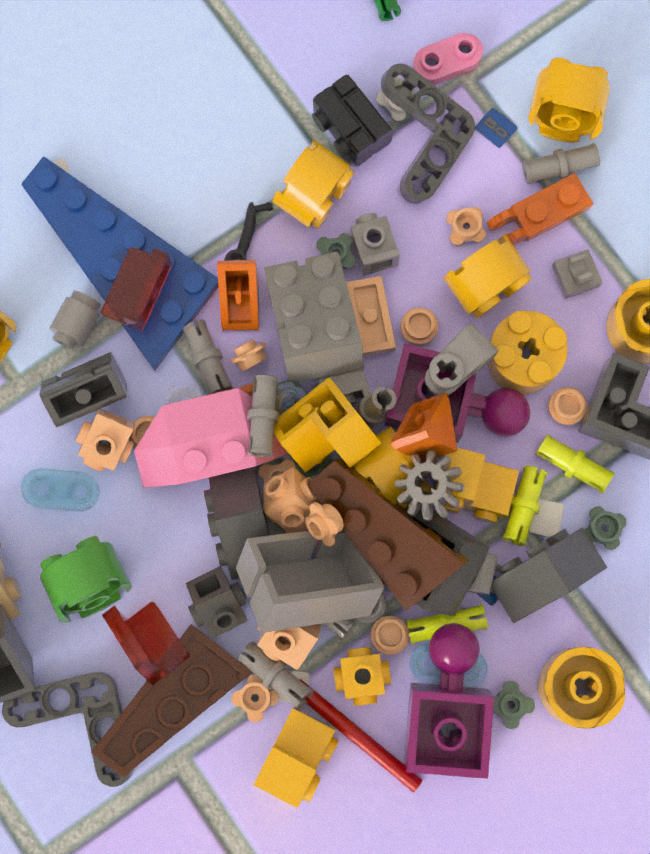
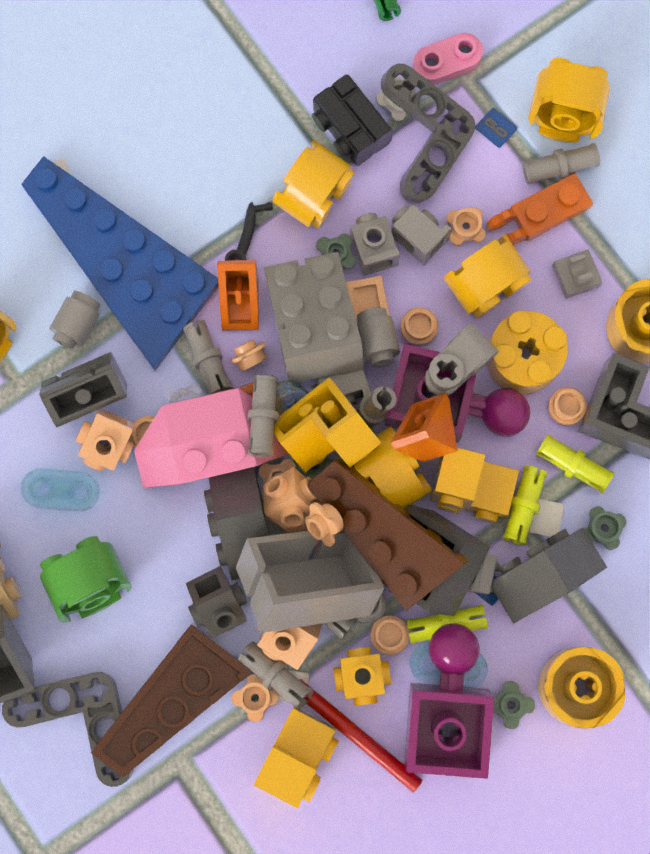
(137, 287): clear red panel -> none
(148, 641): clear red panel -> none
(377, 337): none -> light grey brick
(419, 232): none -> light grey brick
(441, 474): light grey gear -> none

